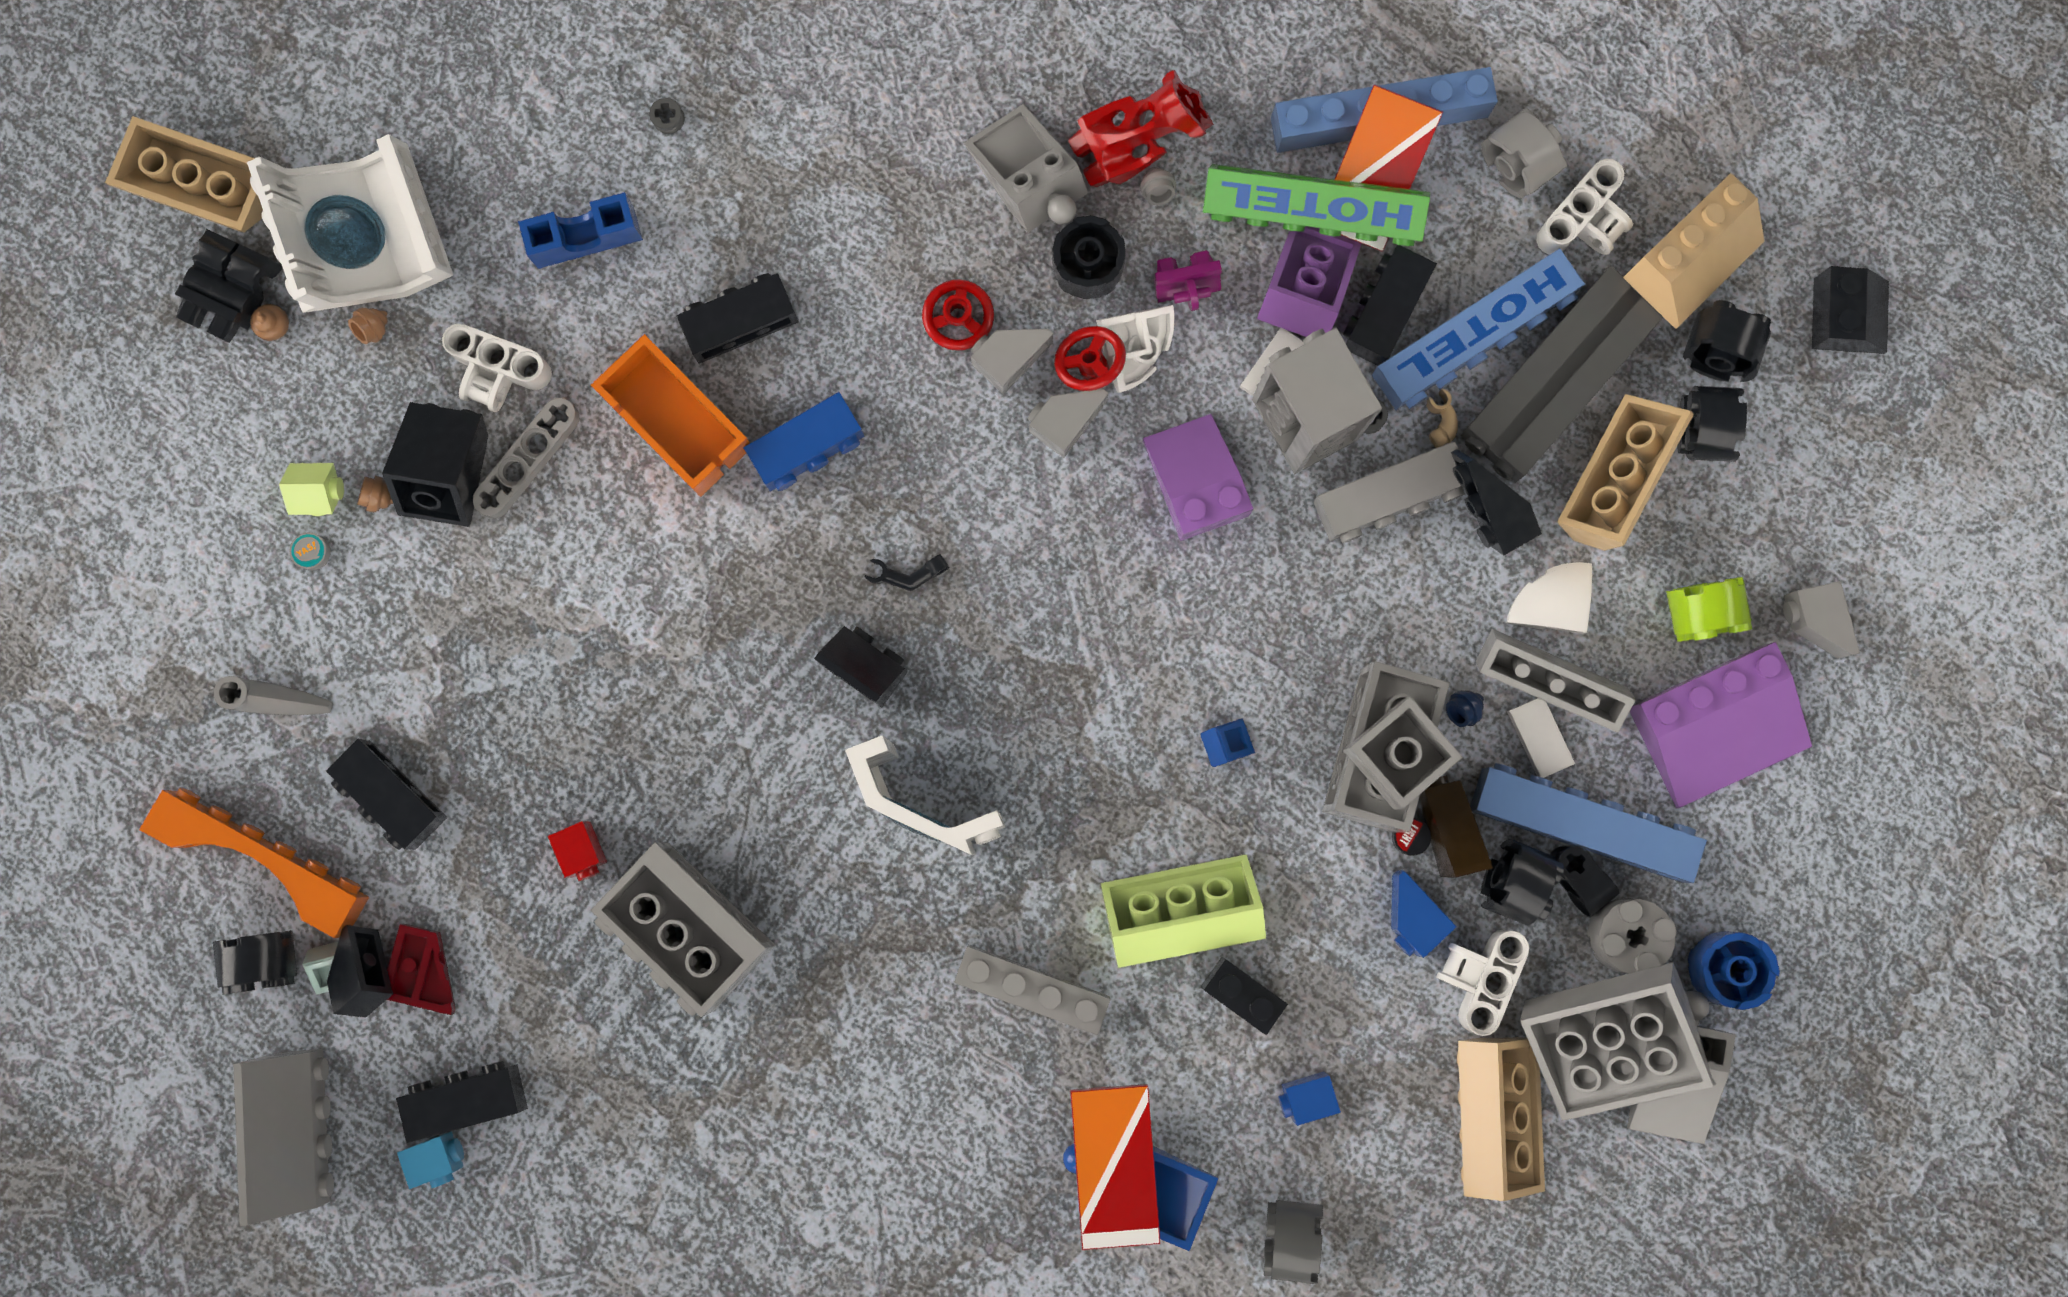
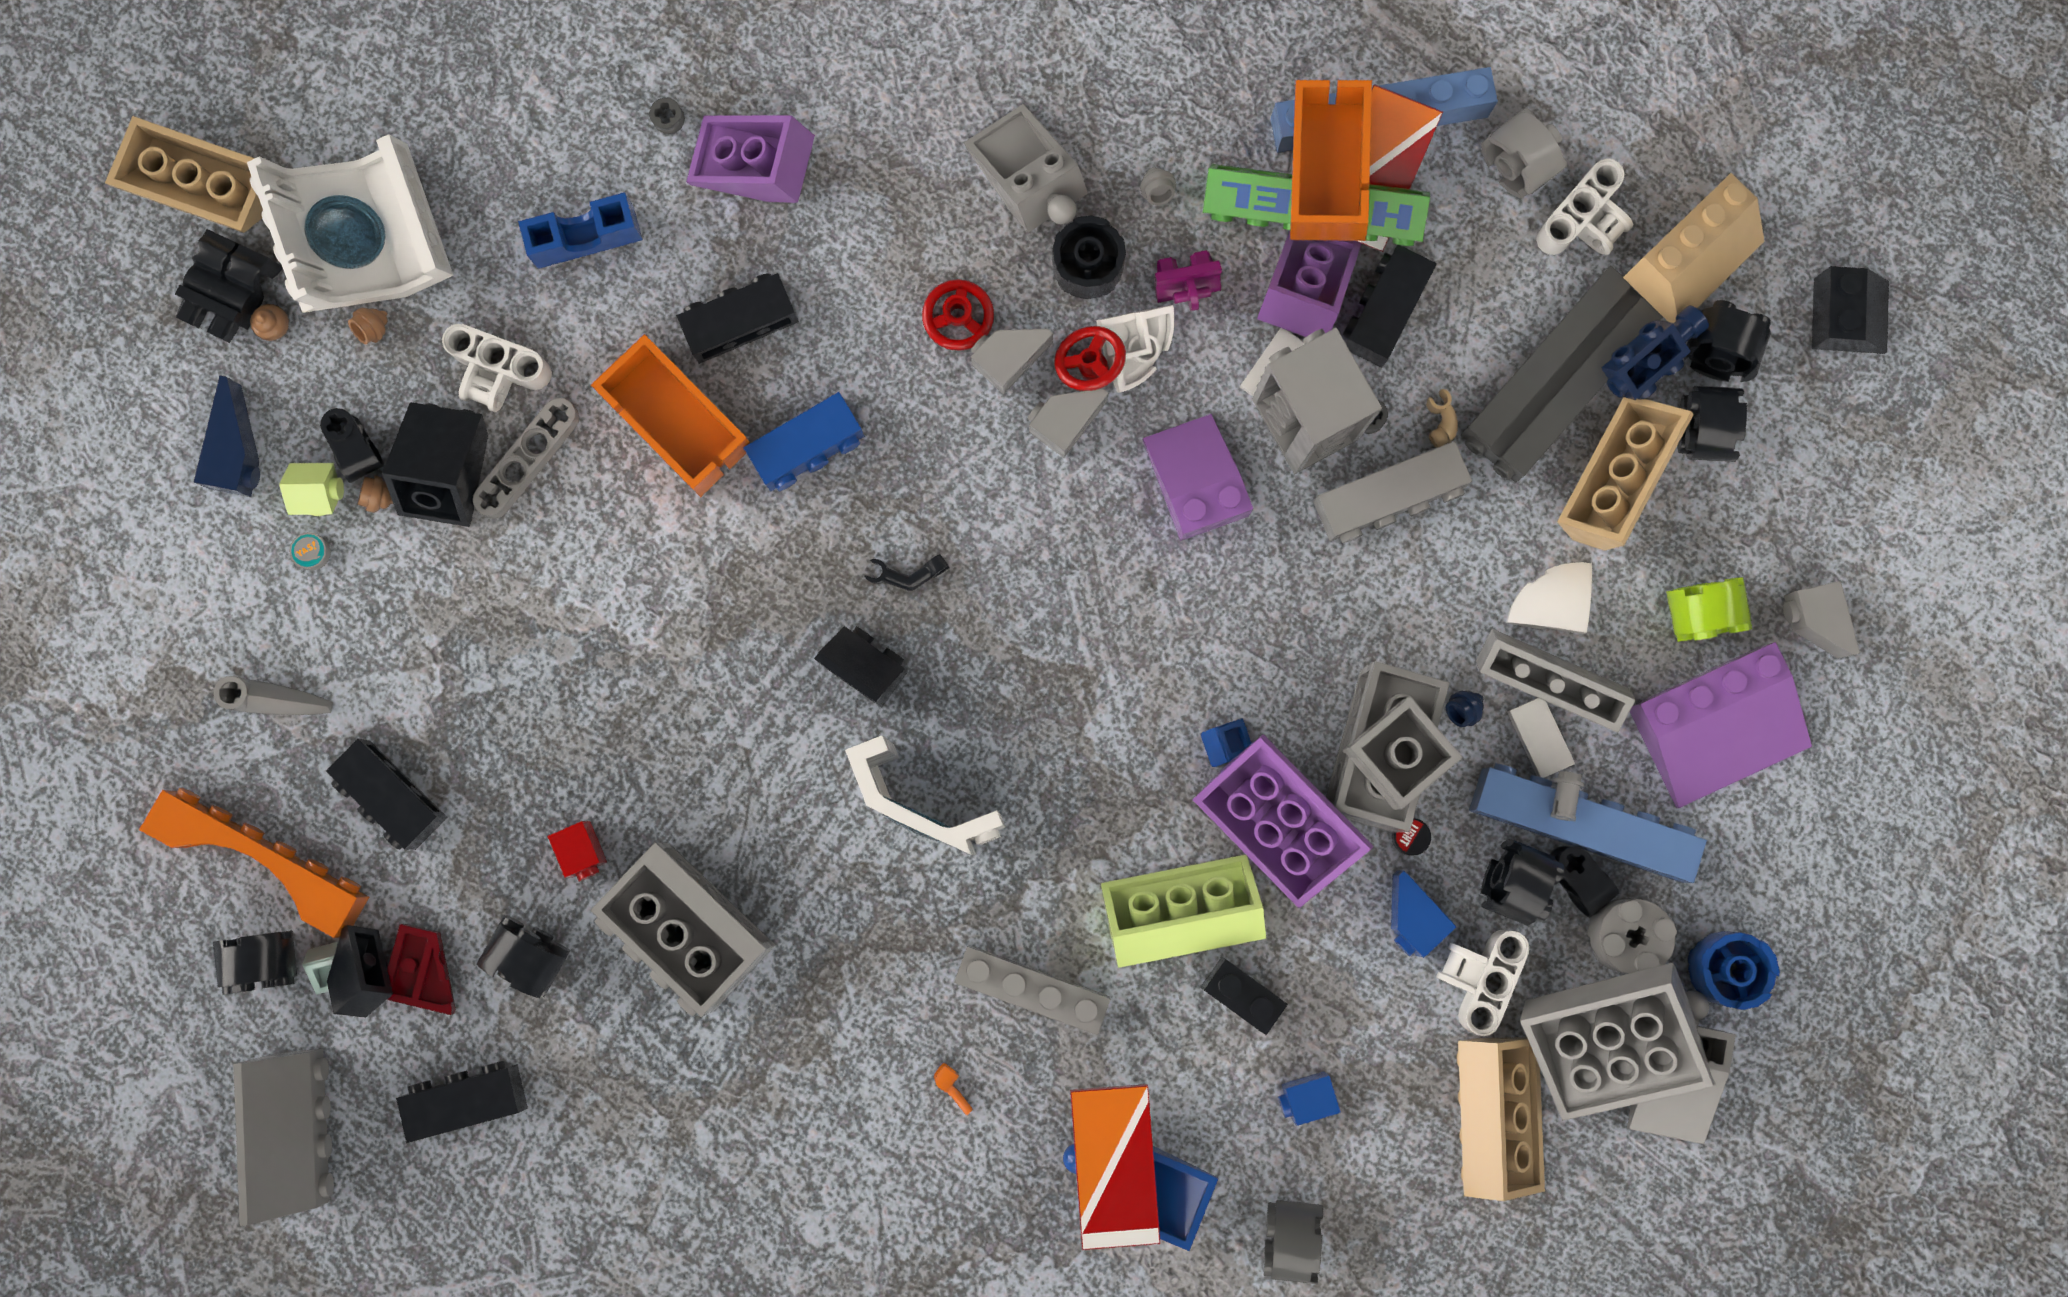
(228, 450): none -> dark blue slope
(353, 449): none -> black piece
(432, 1161): dark azure brick -> none
(523, 957): none -> black brick
(752, 156): none -> medium lavender slope
(944, 1079): none -> orange hand
(1174, 110): red hips -> none
(1282, 821): none -> medium lavender slope
(1331, 161): none -> orange piece
(1453, 830): dark brown slope -> none
(1477, 330): medium blue brick -> none
(1502, 514): black slope -> none
(1566, 795): none -> light grey pin
(1653, 354): none -> dark blue brick

